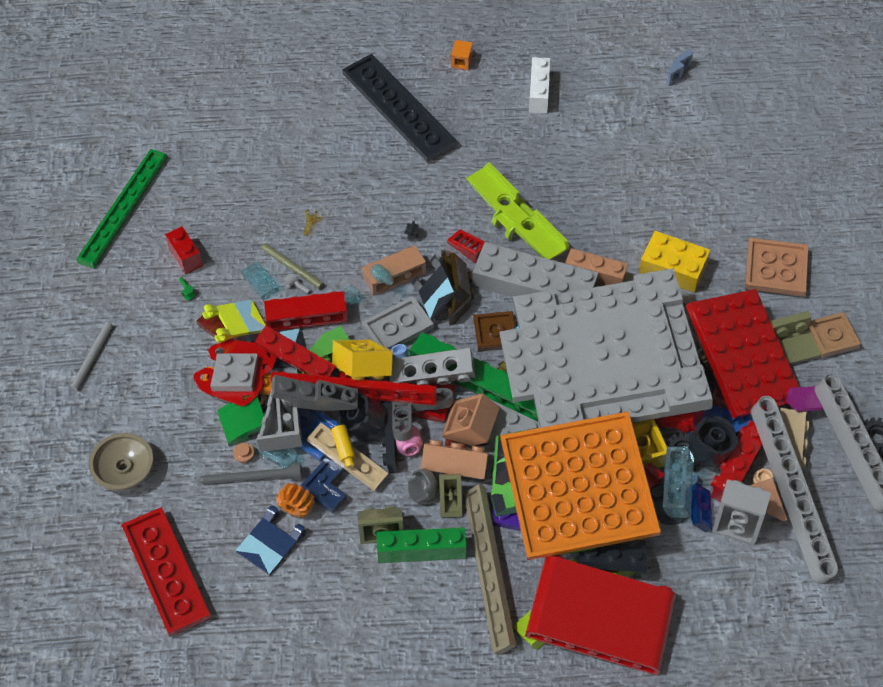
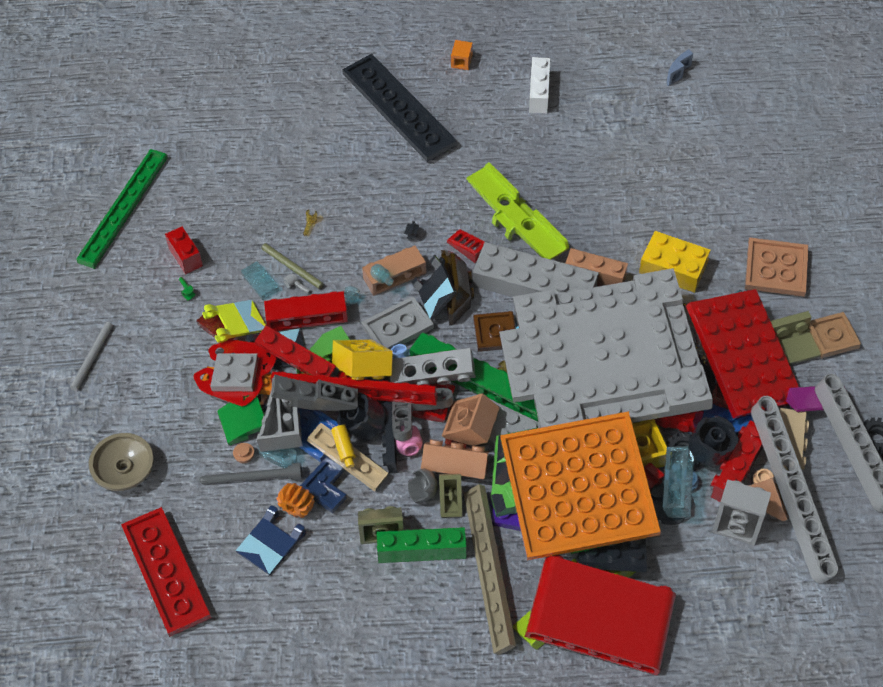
(701, 508): clear blue plate -> none

